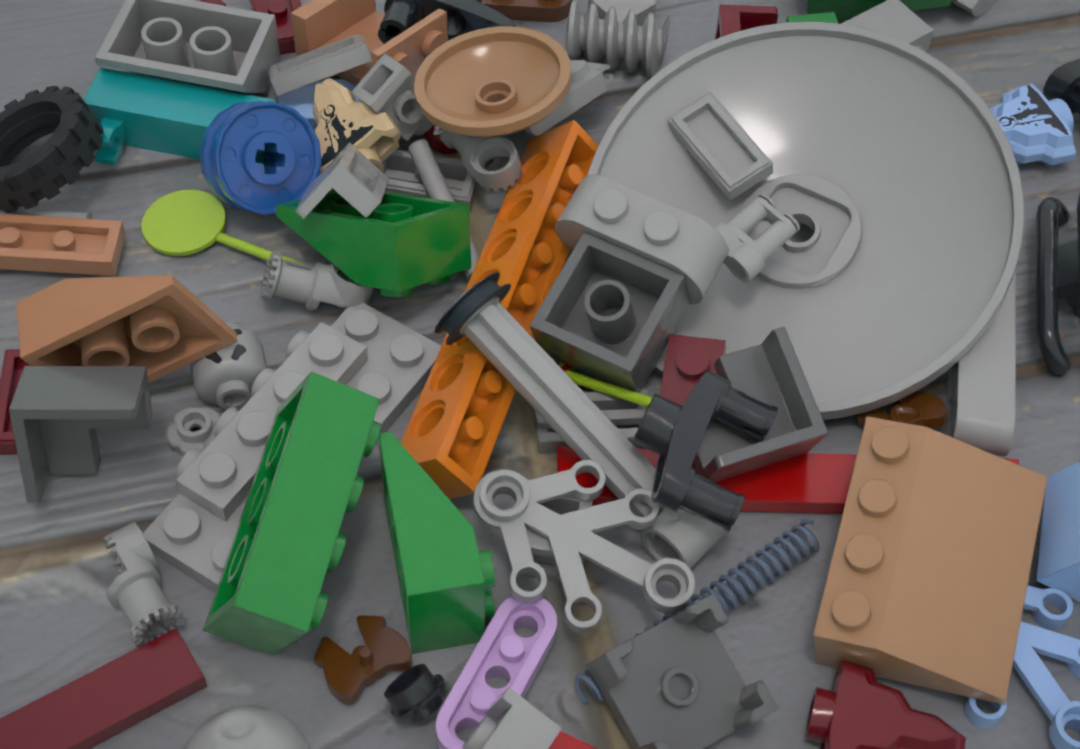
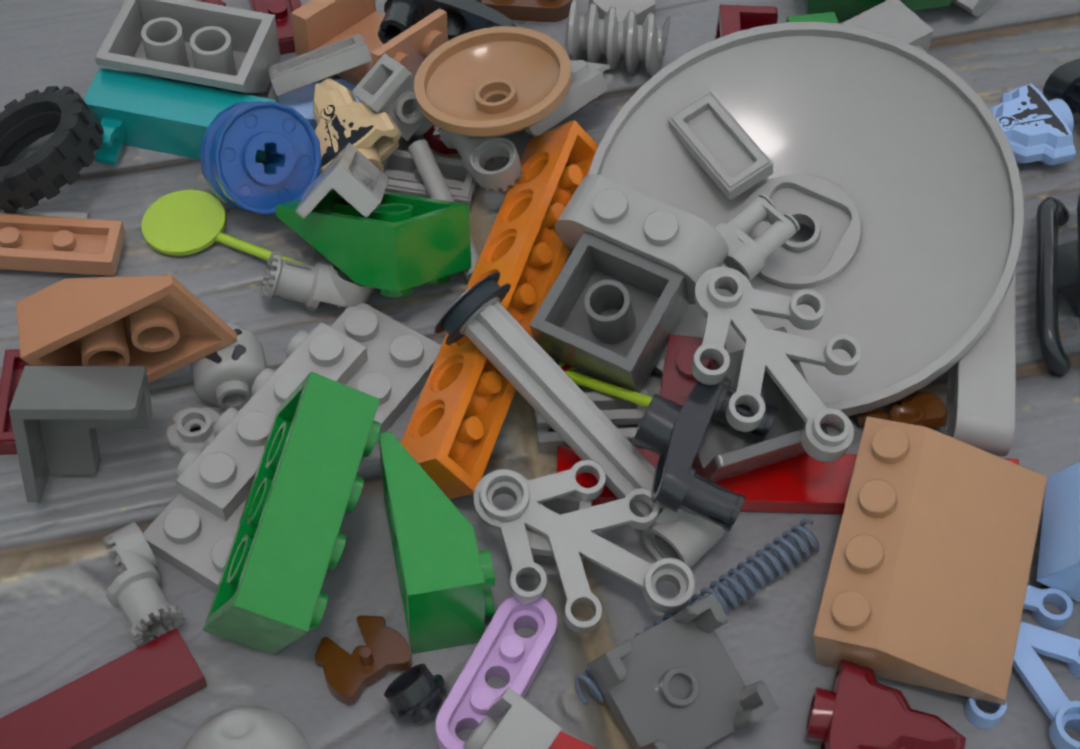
(772, 352): none -> light grey plant

